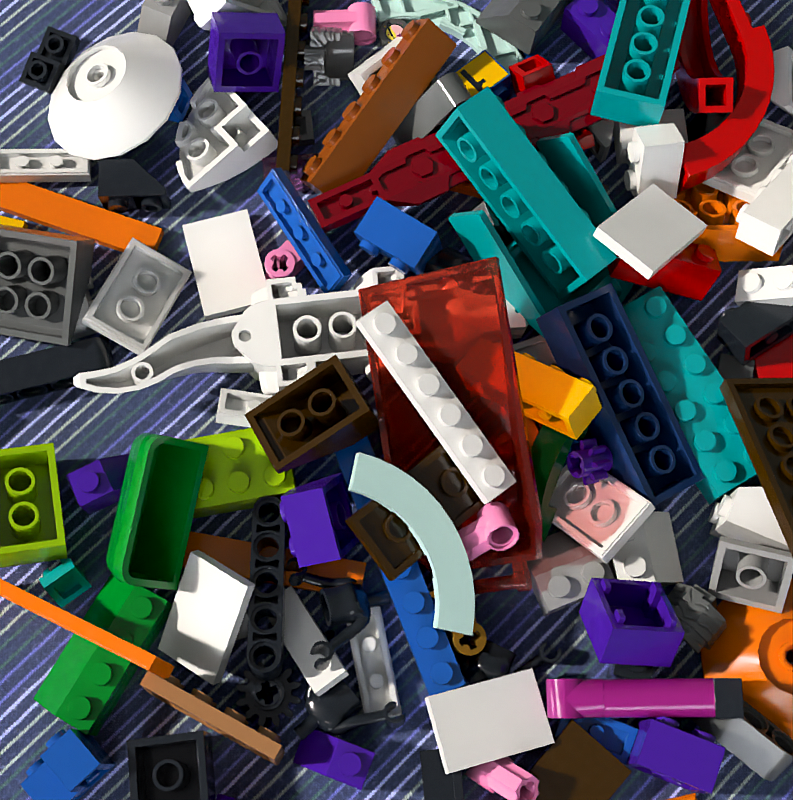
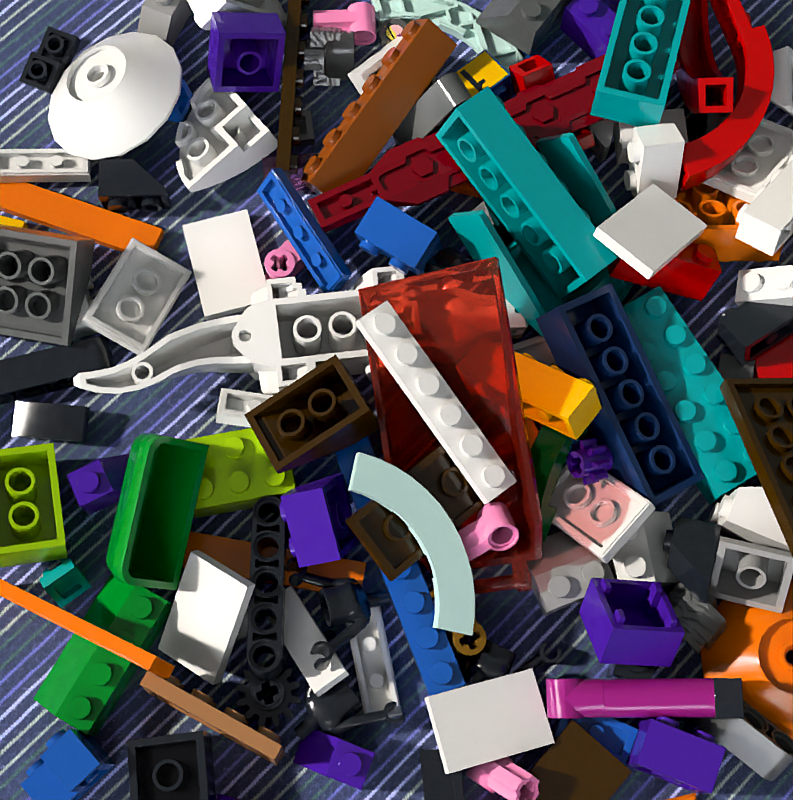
(51, 421): none -> black slope
(692, 554): none -> black slope

